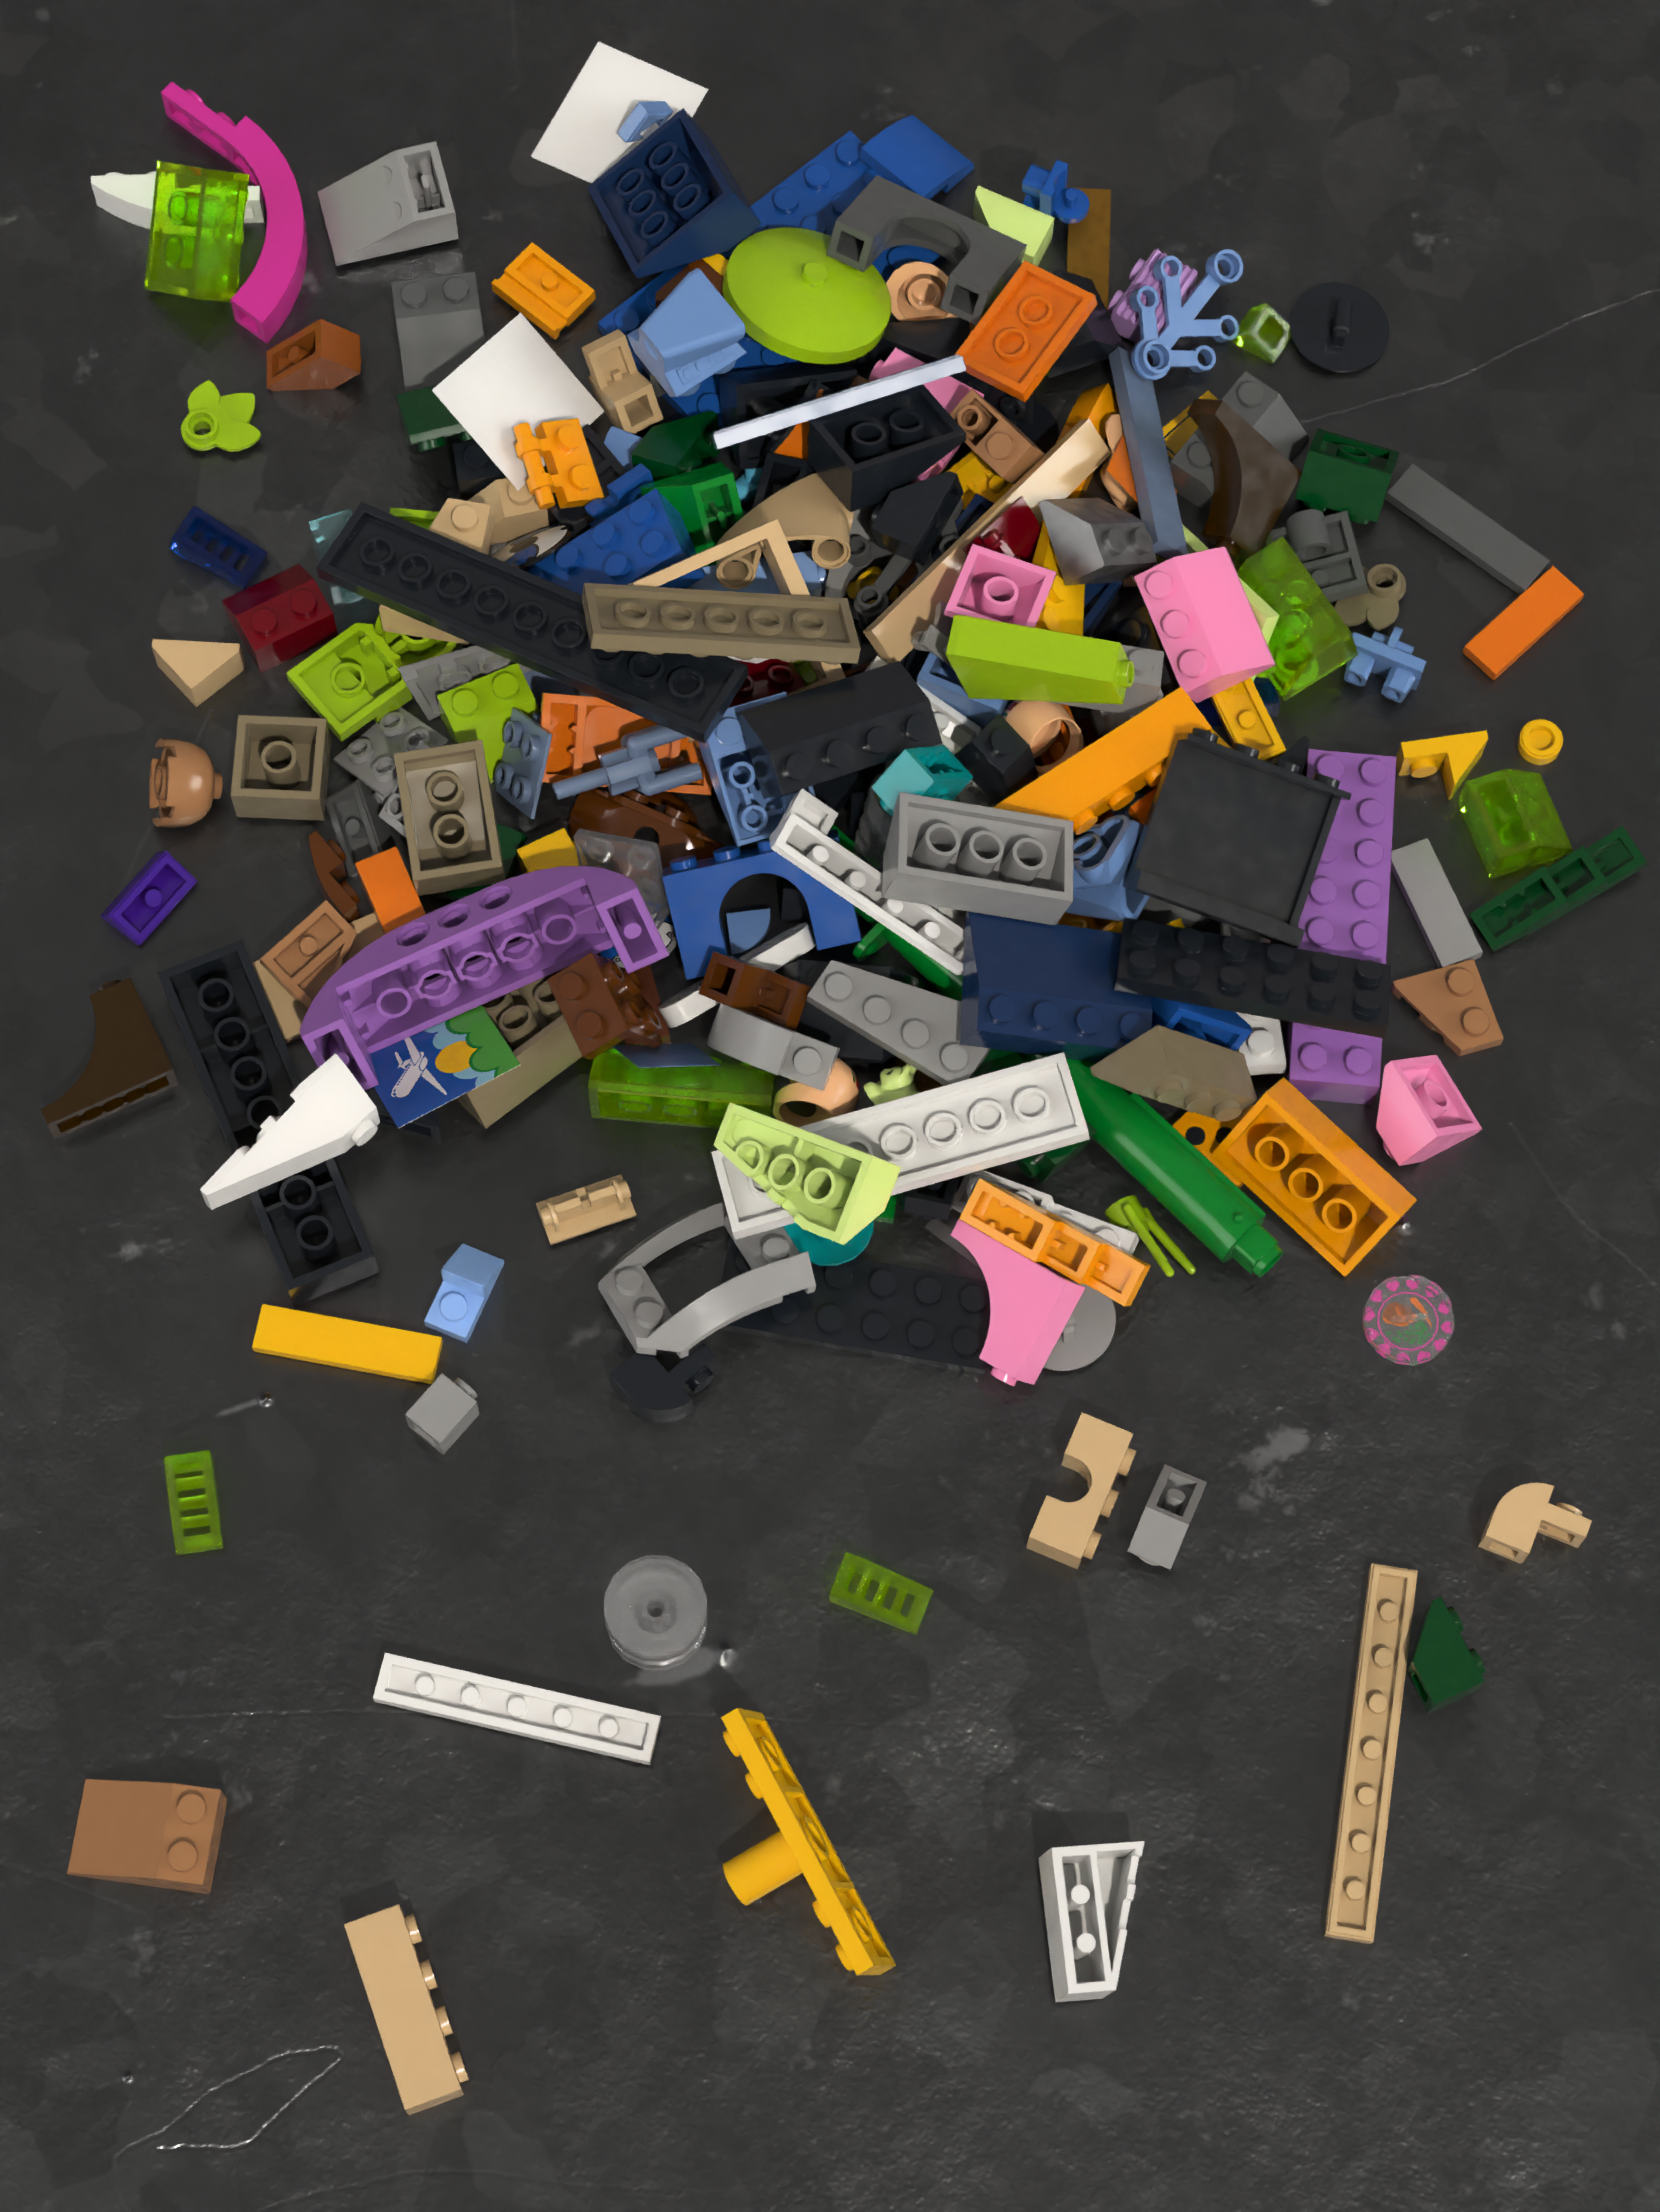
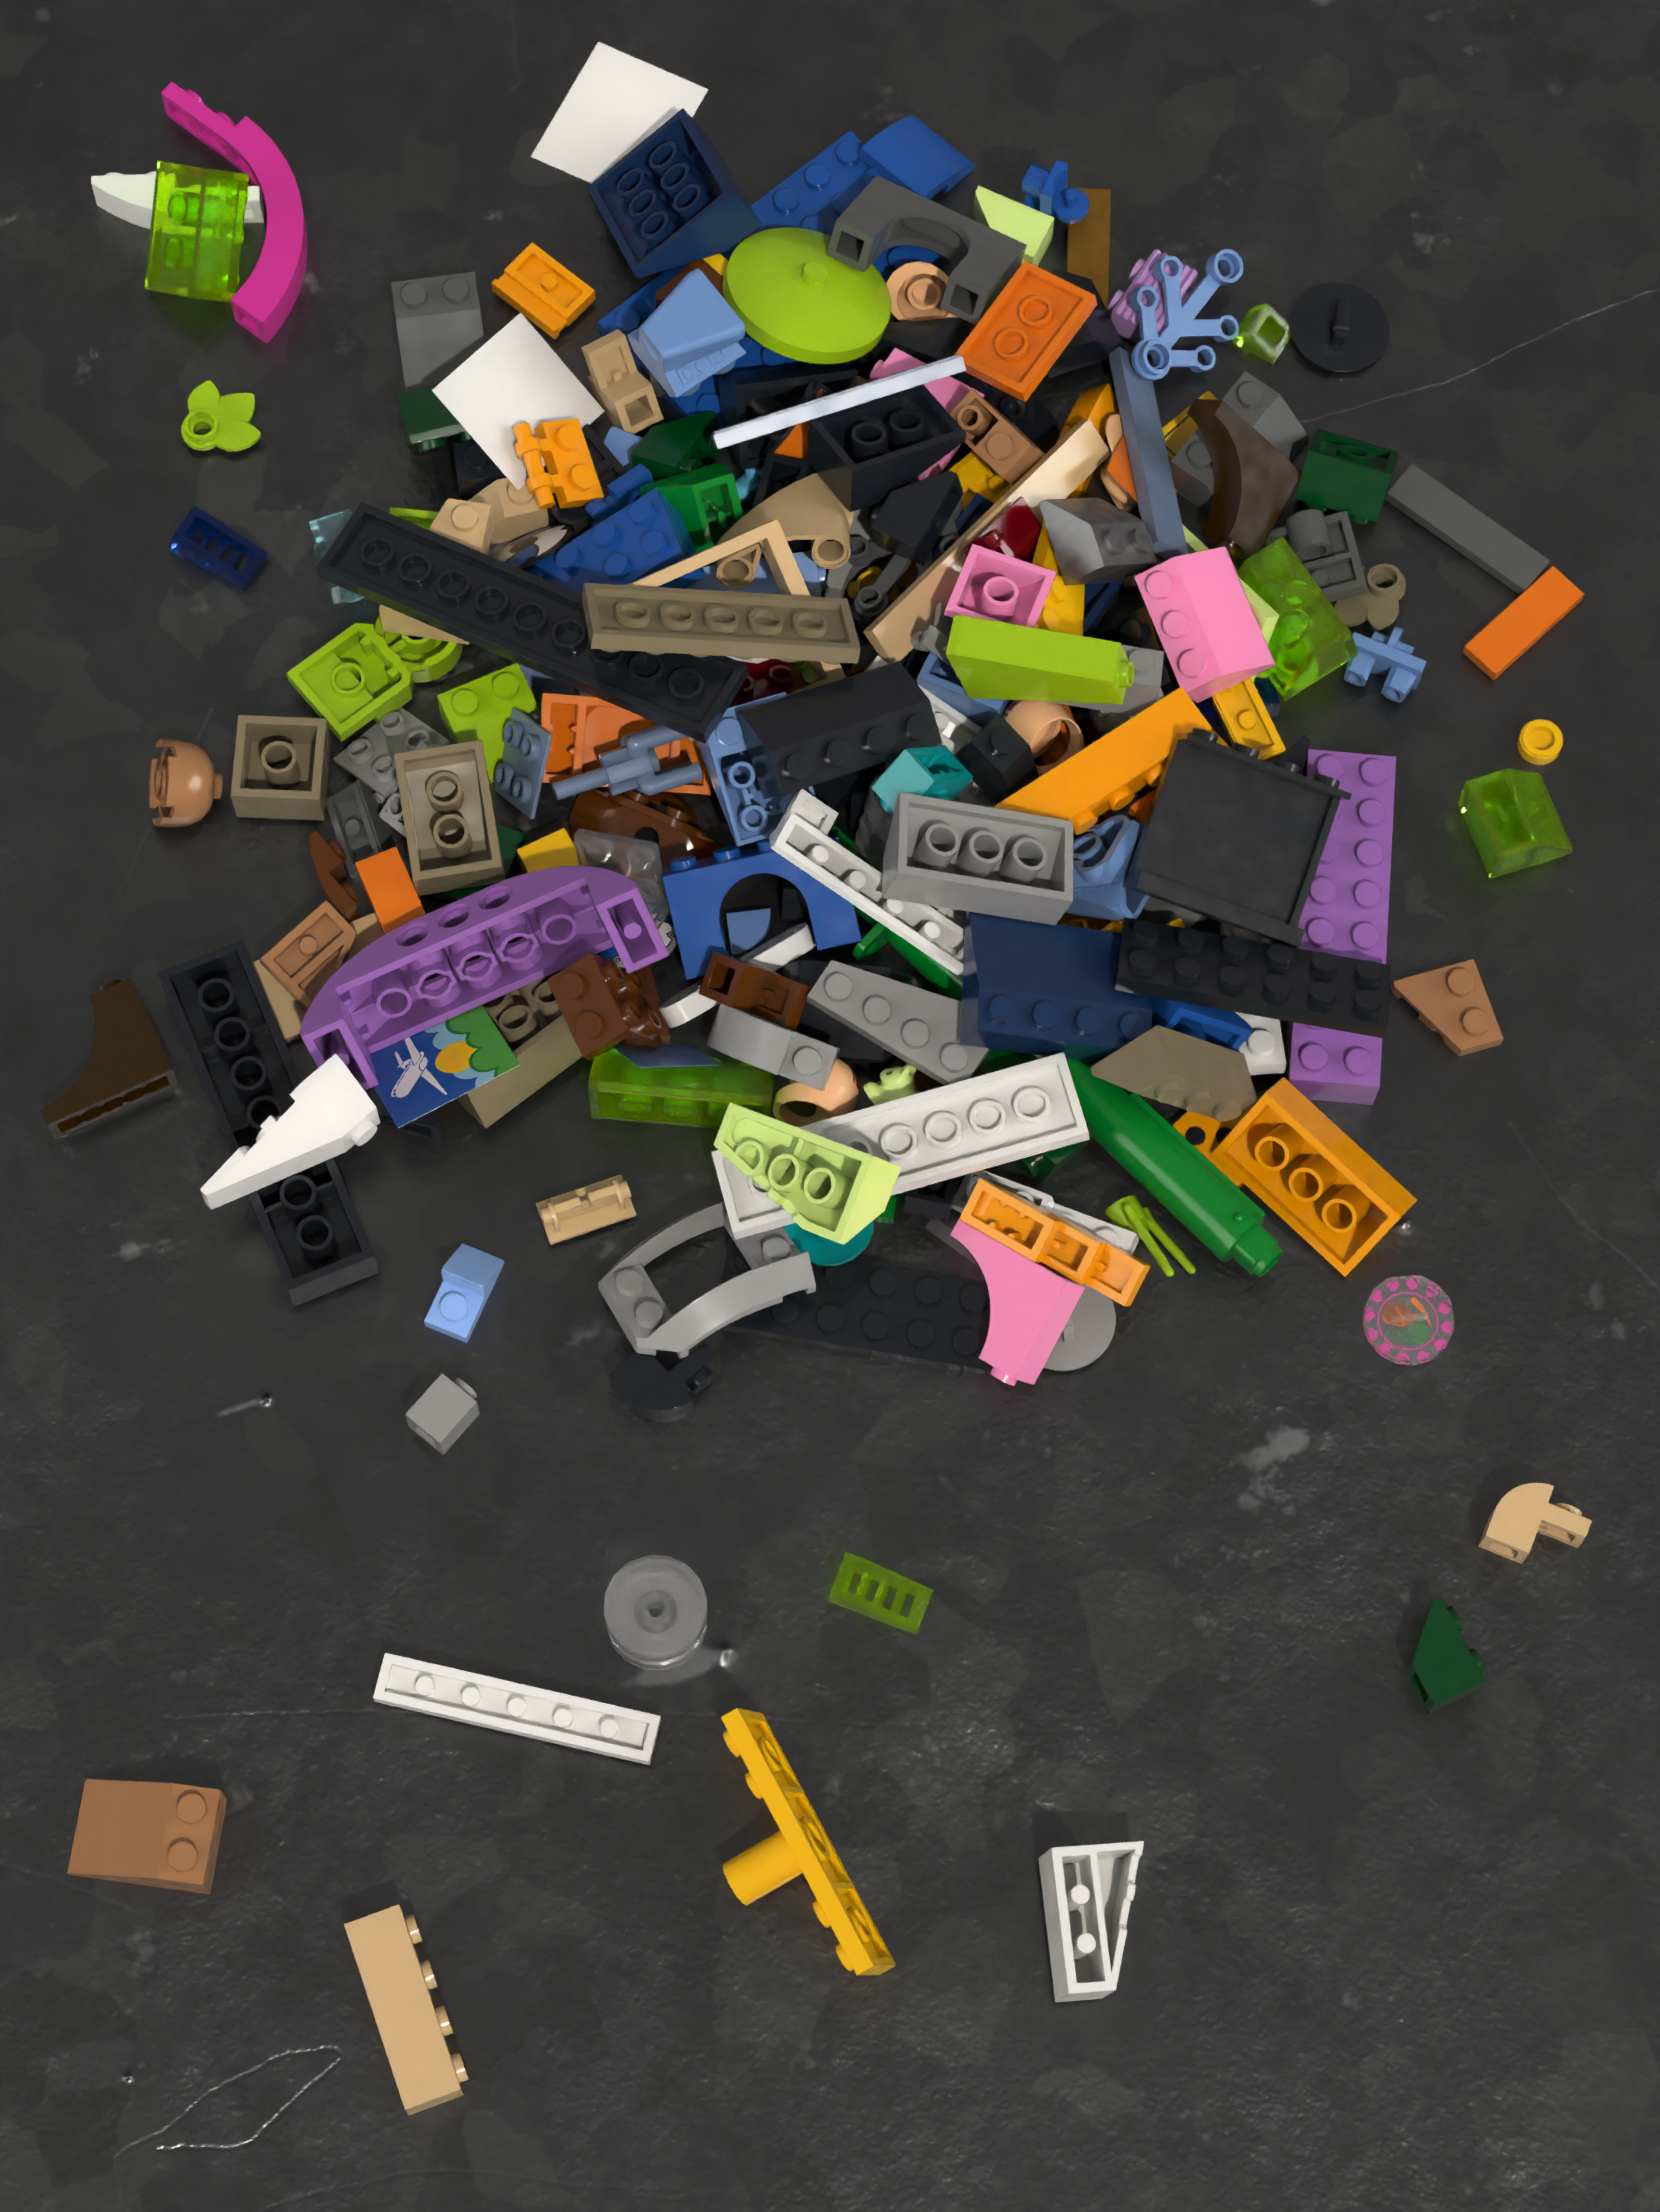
(149, 897): dark purple slope -> none
(189, 1463): clear neon green slope -> none
(198, 666): tan slope -> none
(281, 617): dark red slope -> none
(314, 359): dark orange slope -> none
(347, 1344): yellow tile -> none
(390, 206): light grey slope -> none
(448, 671): light grey wing -> none
(643, 117): medium blue tile -> none
(1067, 1528): tan arch -> none
(1166, 1517): light grey slope -> none
(1371, 1754): tan tile -> none
(1421, 1110): bright pink slope -> none
(1434, 904): light grey tile -> none
(1451, 754): yellow slope -> none
(1558, 889): dark green slope -> none

